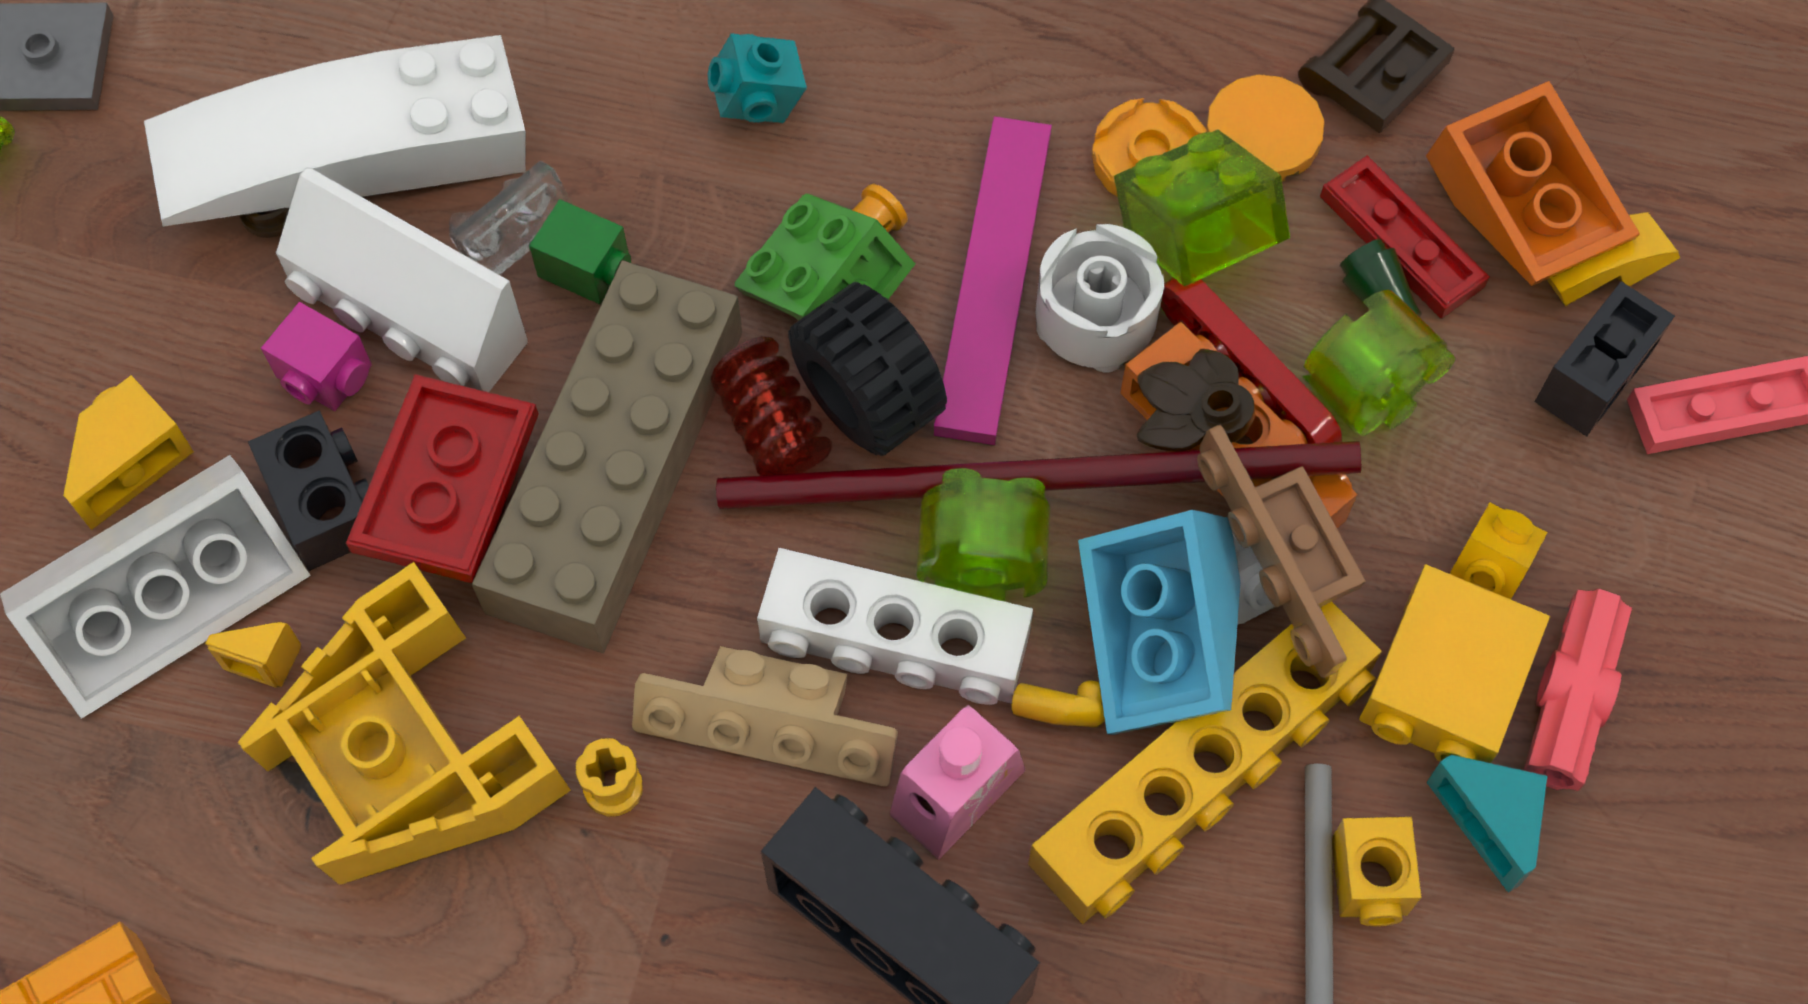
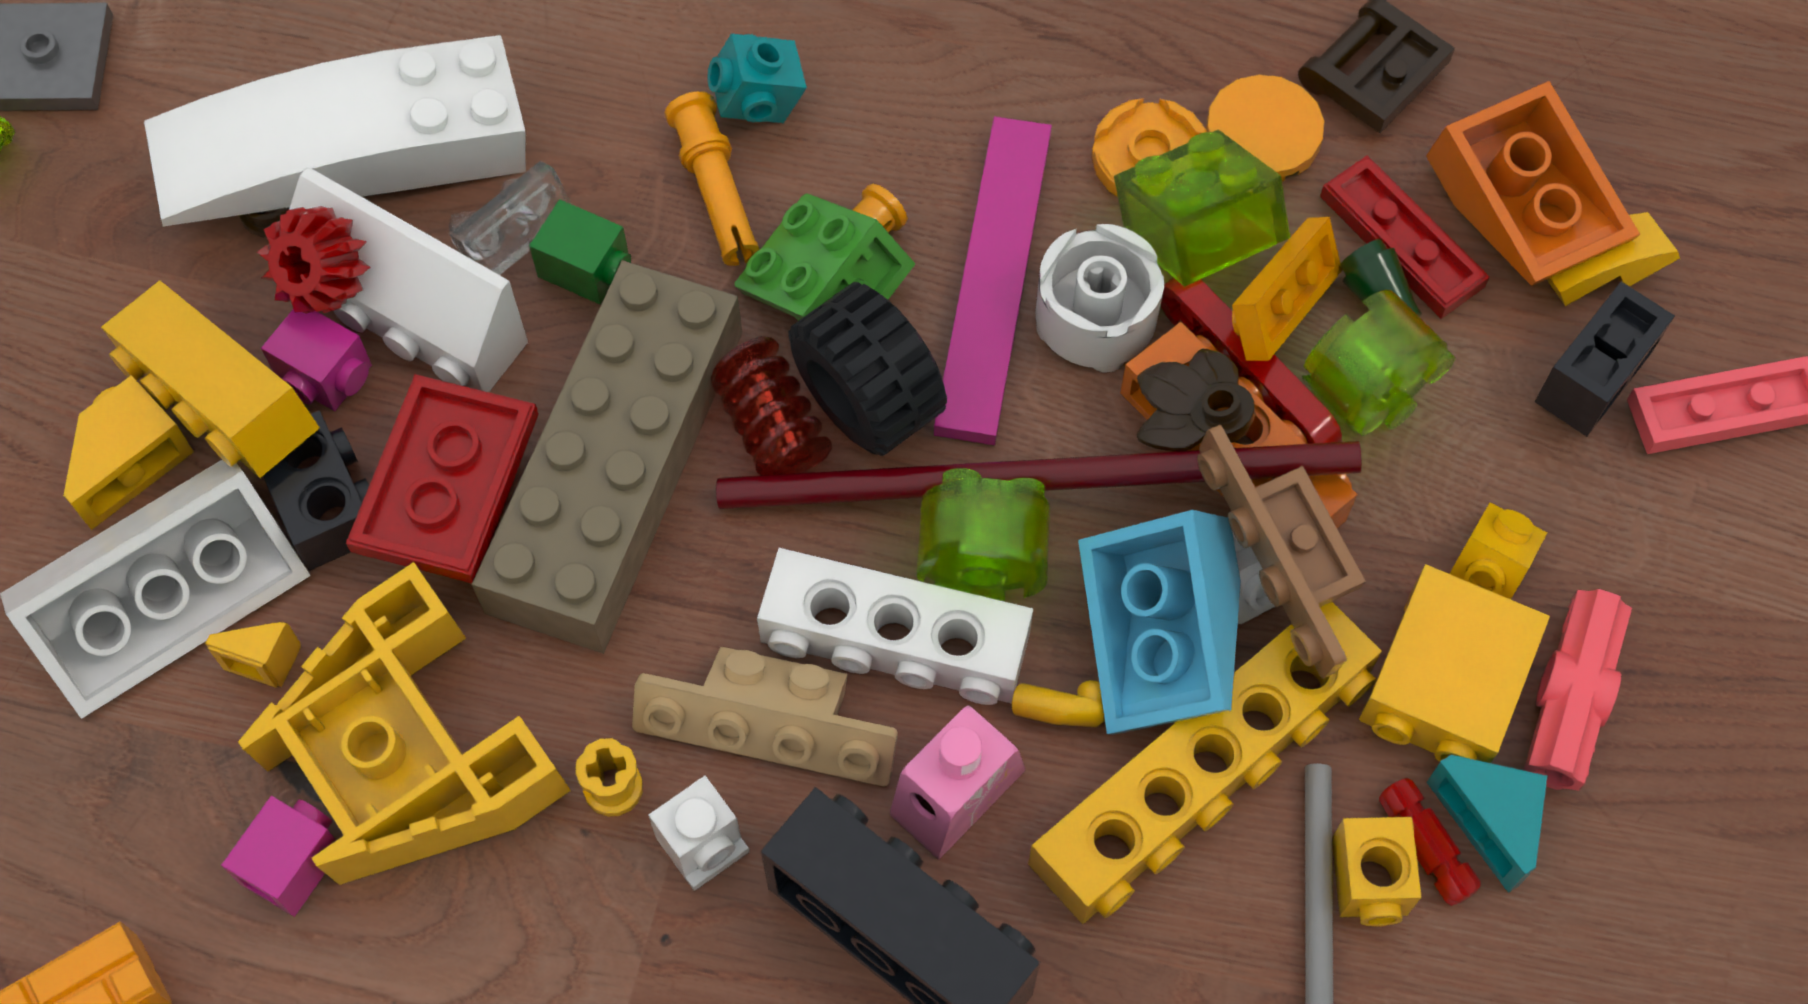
(210, 380): none -> yellow brick
(278, 852): none -> dark pink brick
(313, 259): none -> red gear
(698, 832): none -> white brick
(707, 156): none -> light orange pin
(1286, 289): none -> light orange plate
(1433, 843): none -> red axle

